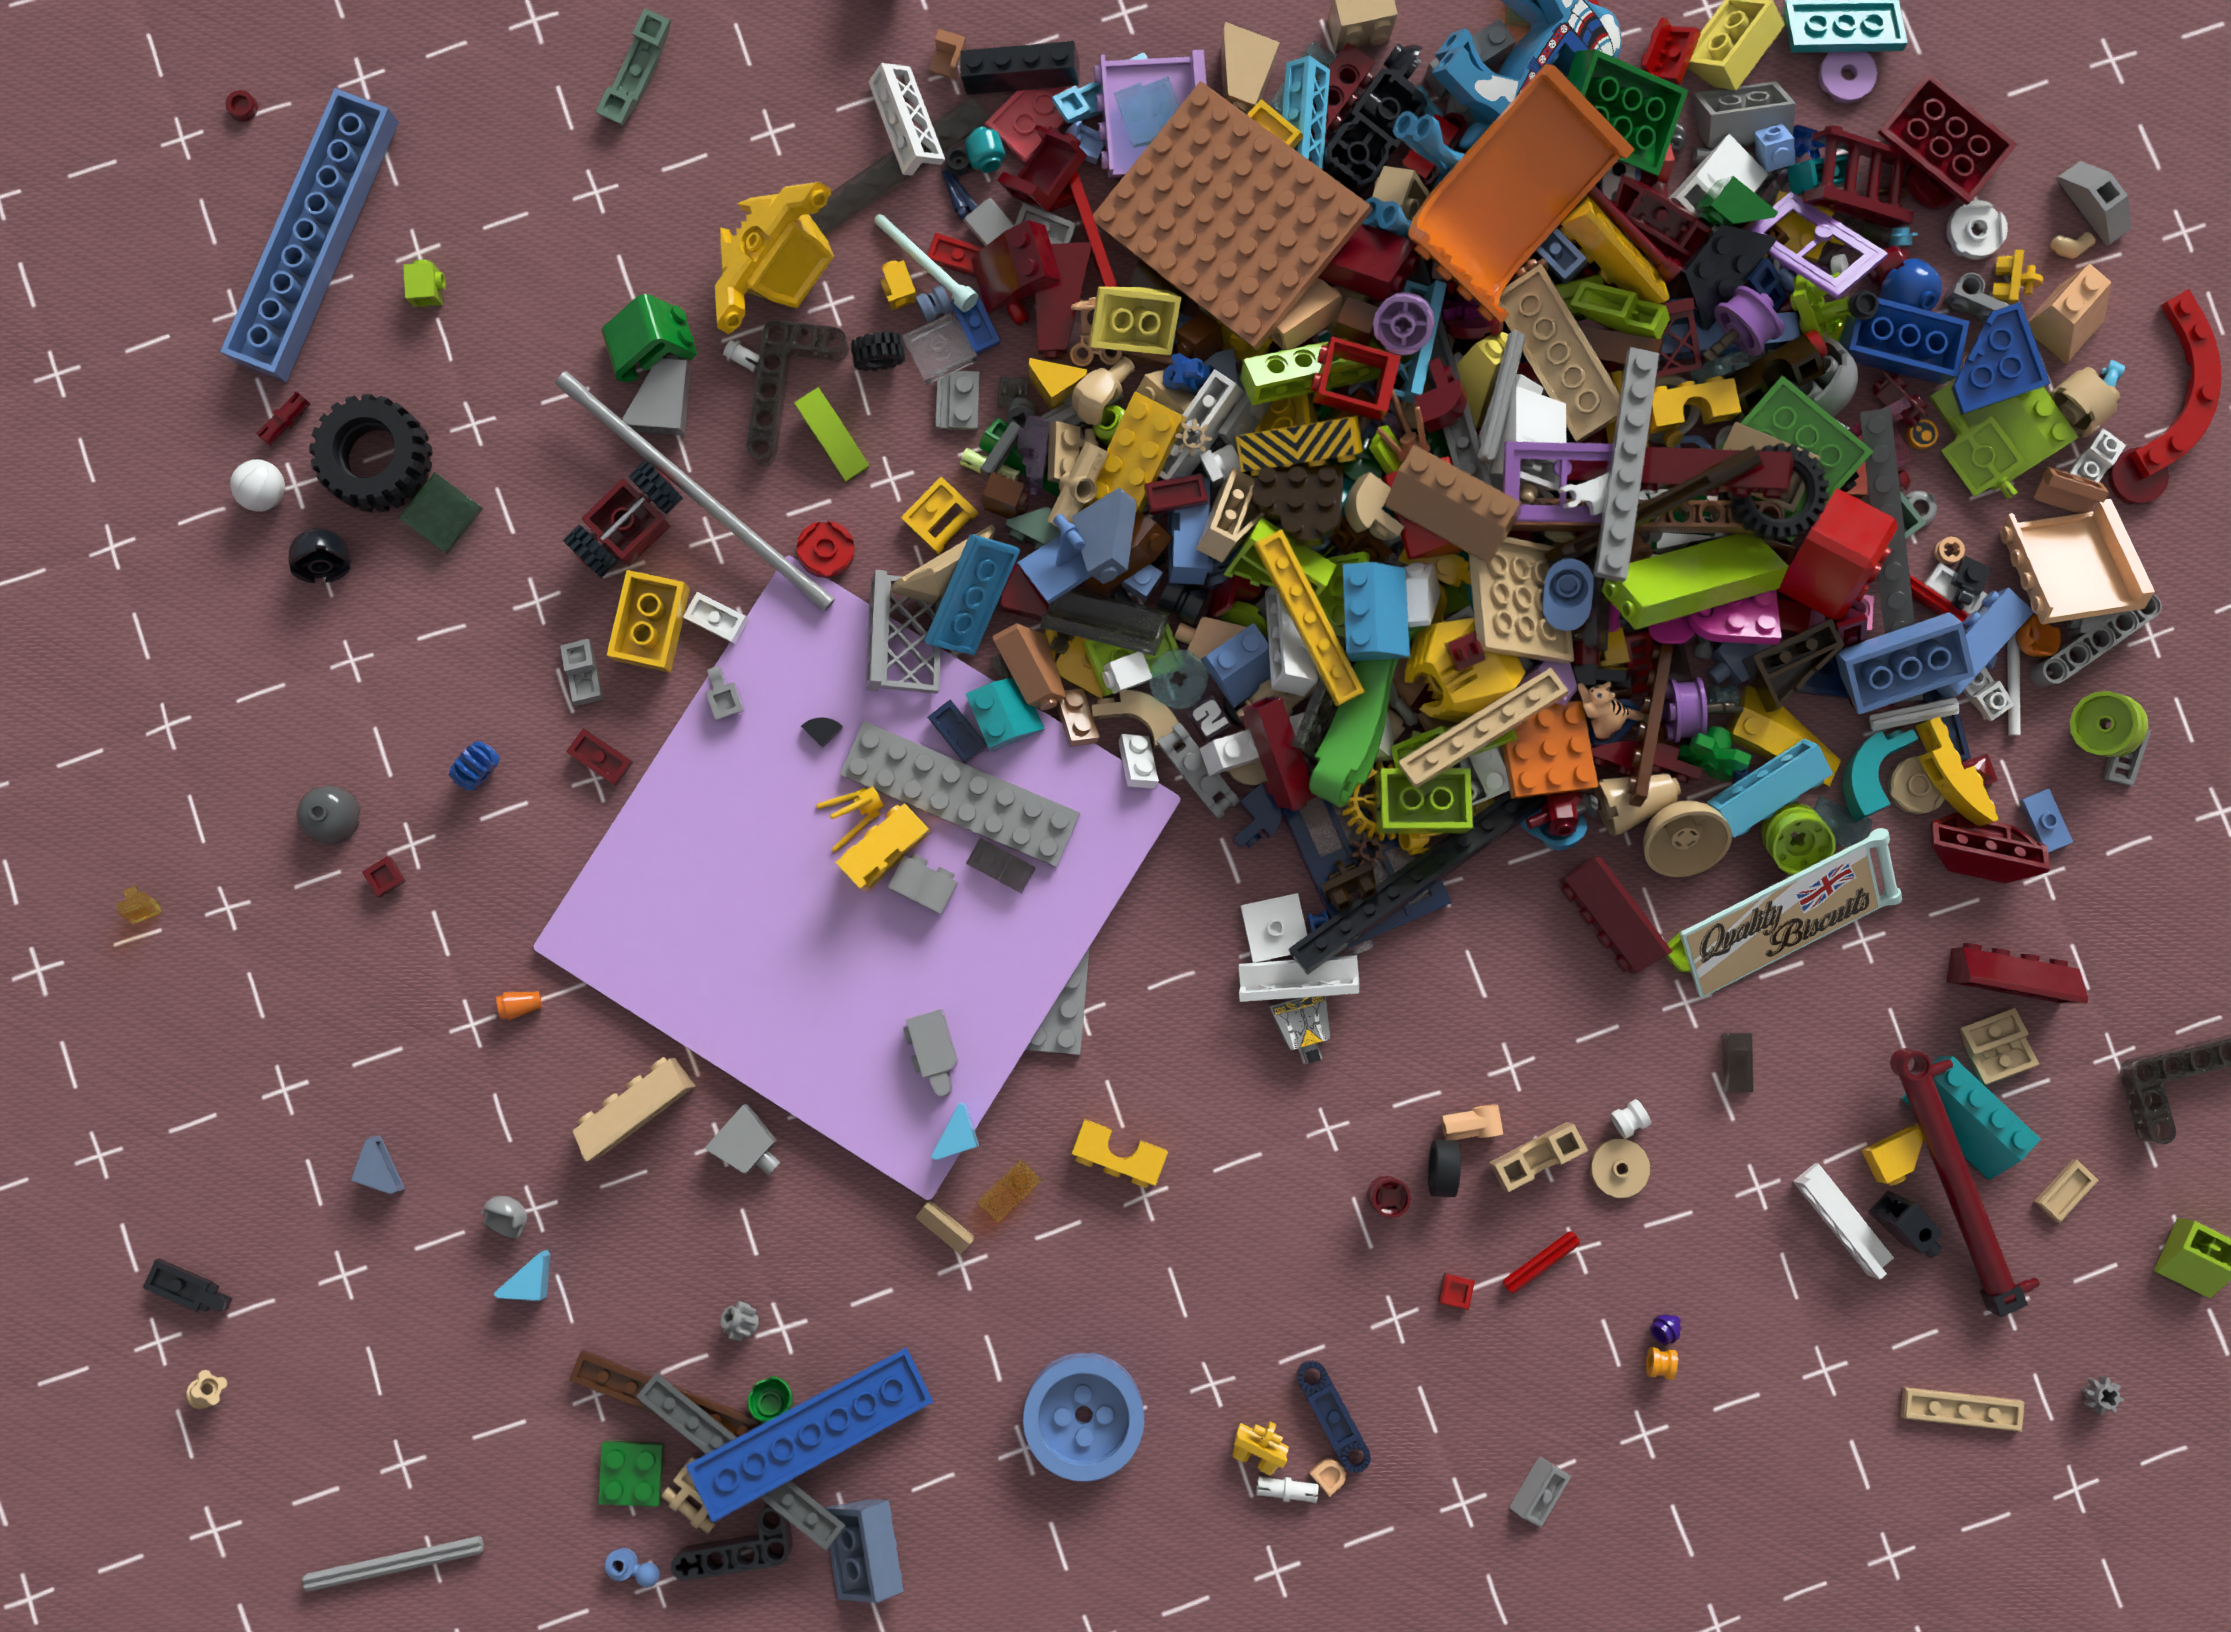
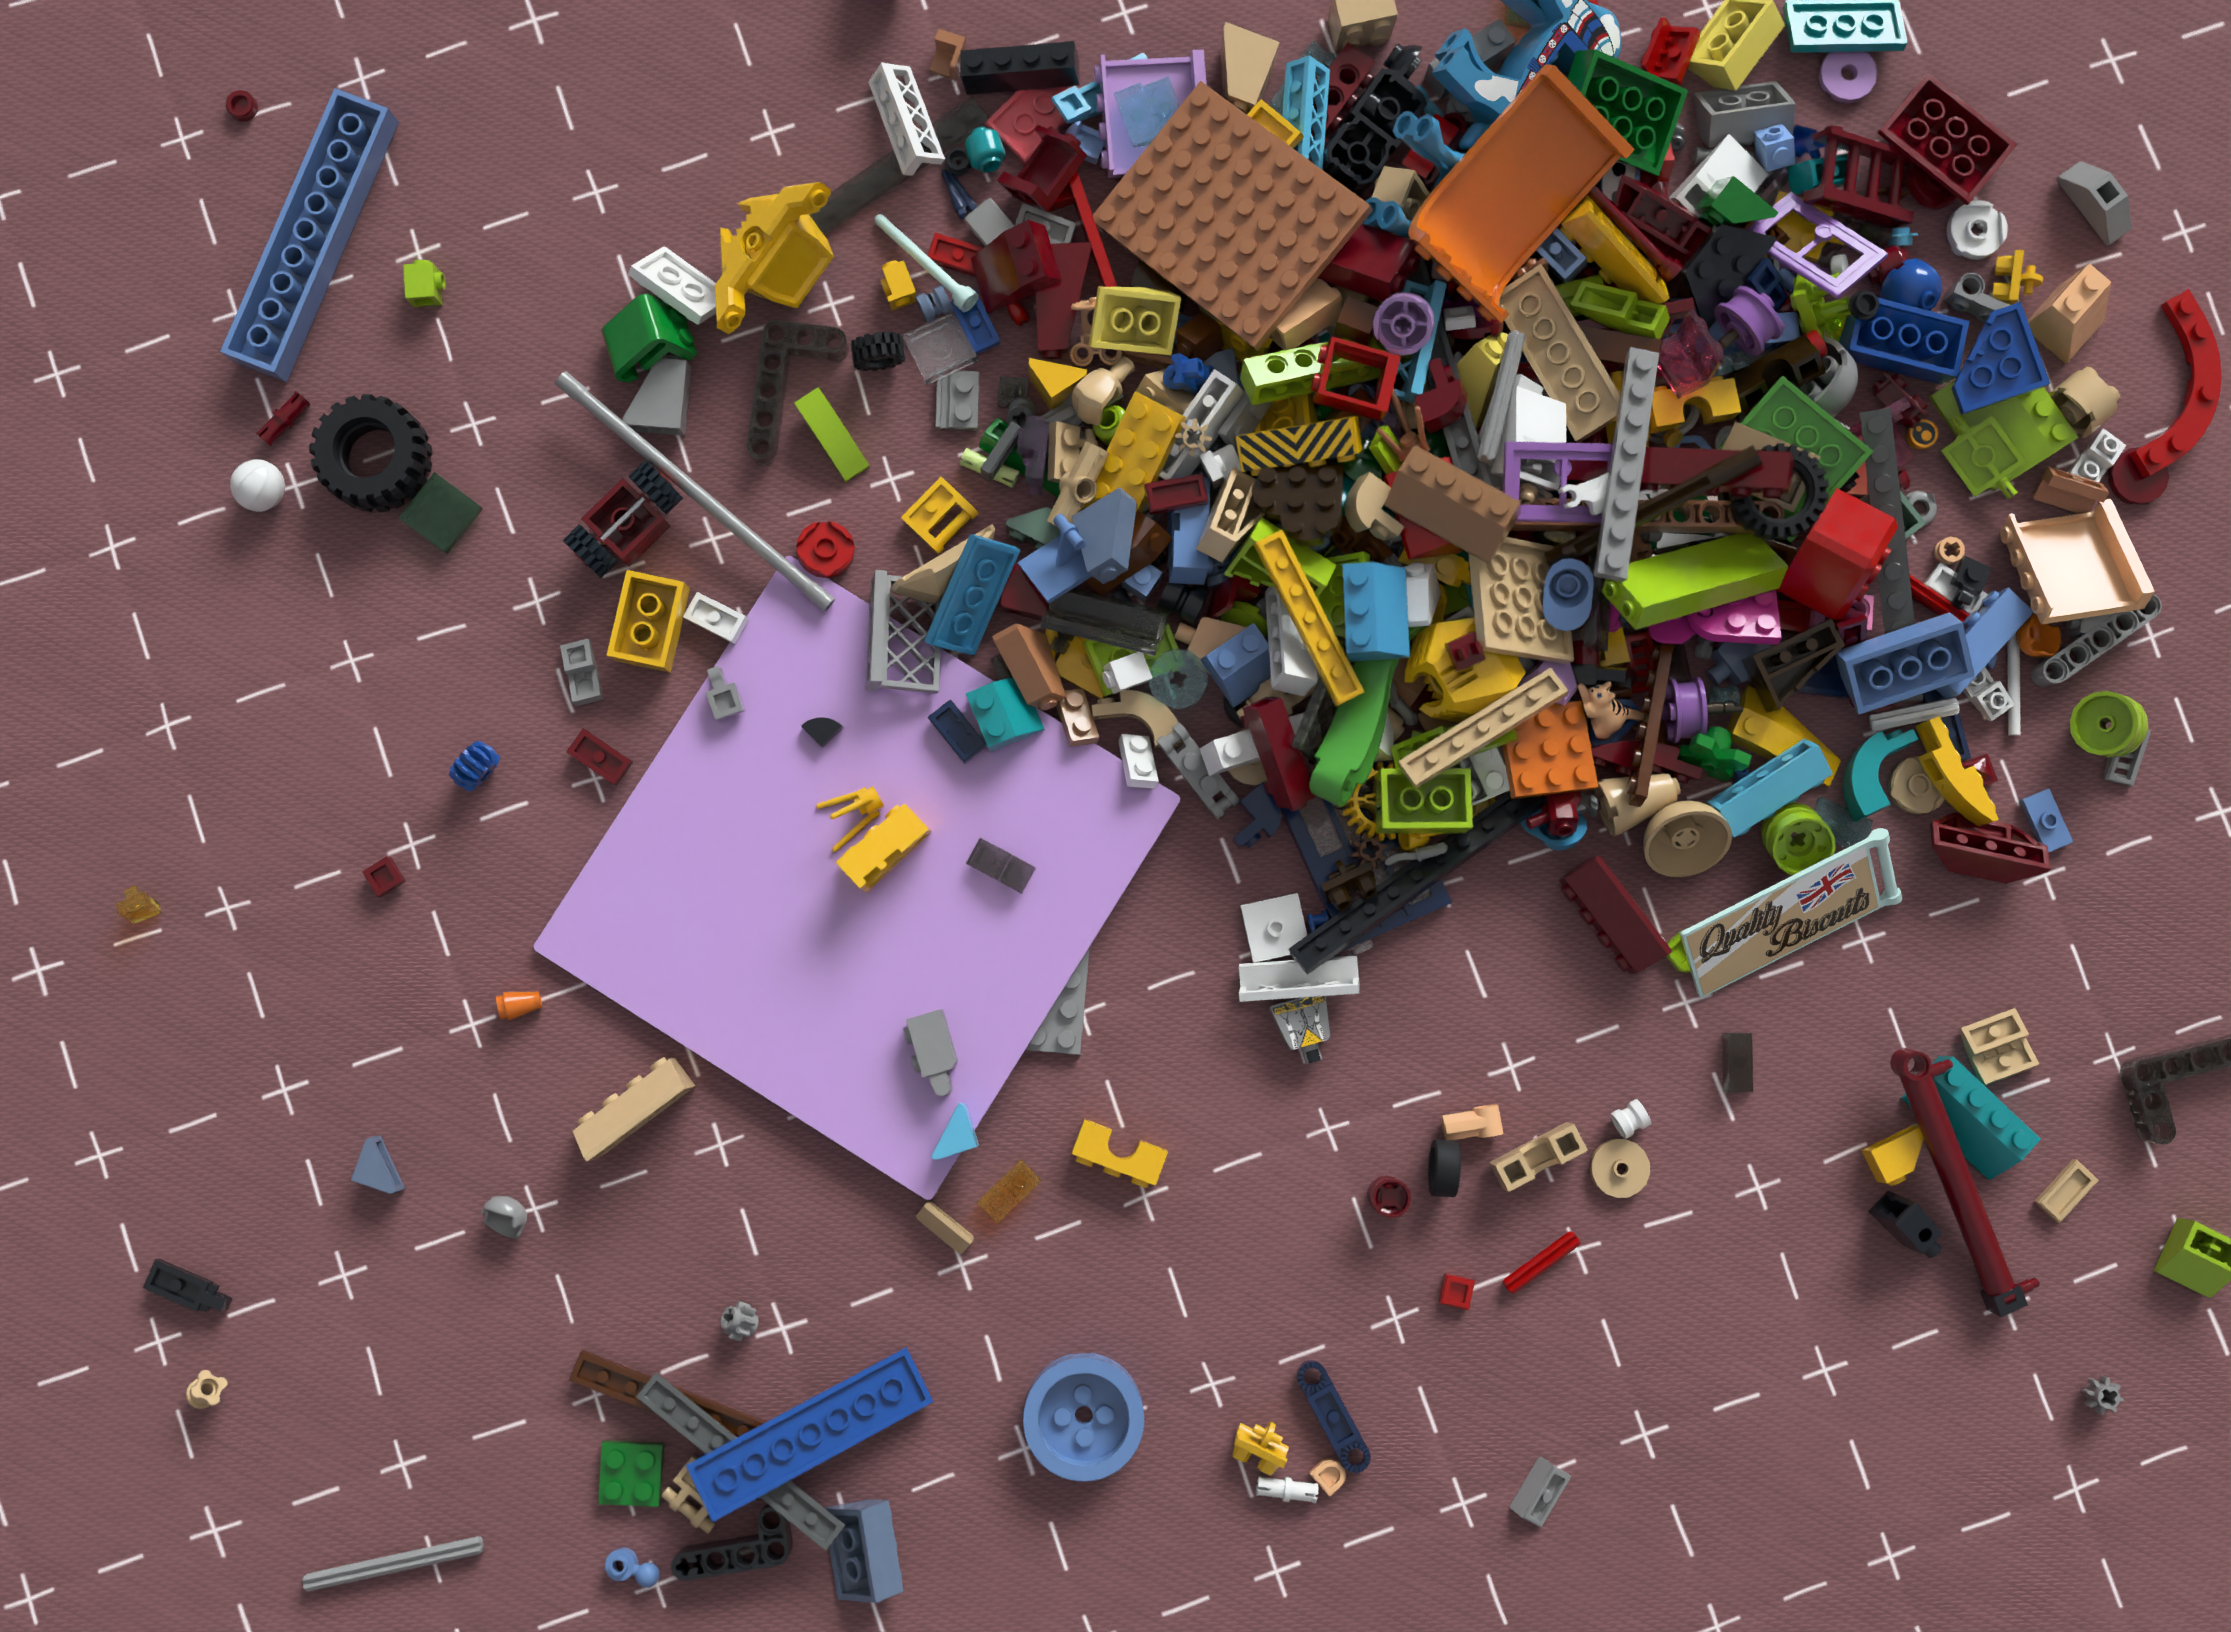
(319, 555): black cylinder -> none
(328, 814): dark grey cylinder -> none
(528, 1282): medium azure slope -> none
(637, 69): sand green slope -> none
(676, 284): none -> white plate
(740, 354): white pin -> none
(745, 1142): light grey torso -> none
(769, 1399): green hair -> none
(922, 884): light grey brick -> none
(960, 794): light grey plate -> none
(1005, 496): reddish brown brick -> none
(1208, 718): brick -> none
(1420, 854): none -> light grey piece
(1459, 318): none -> white tile
(1661, 1363): light orange wheel -> none
(1666, 1329): dark purple plate -> none
(1690, 356): none -> clear pink bracket
(1844, 1221): white fence -> none
(1962, 1409): tan tile -> none
(2016, 975): dark red slope -> none
(2072, 248): tan arm -> none
(2112, 372): medium azure arm -> none

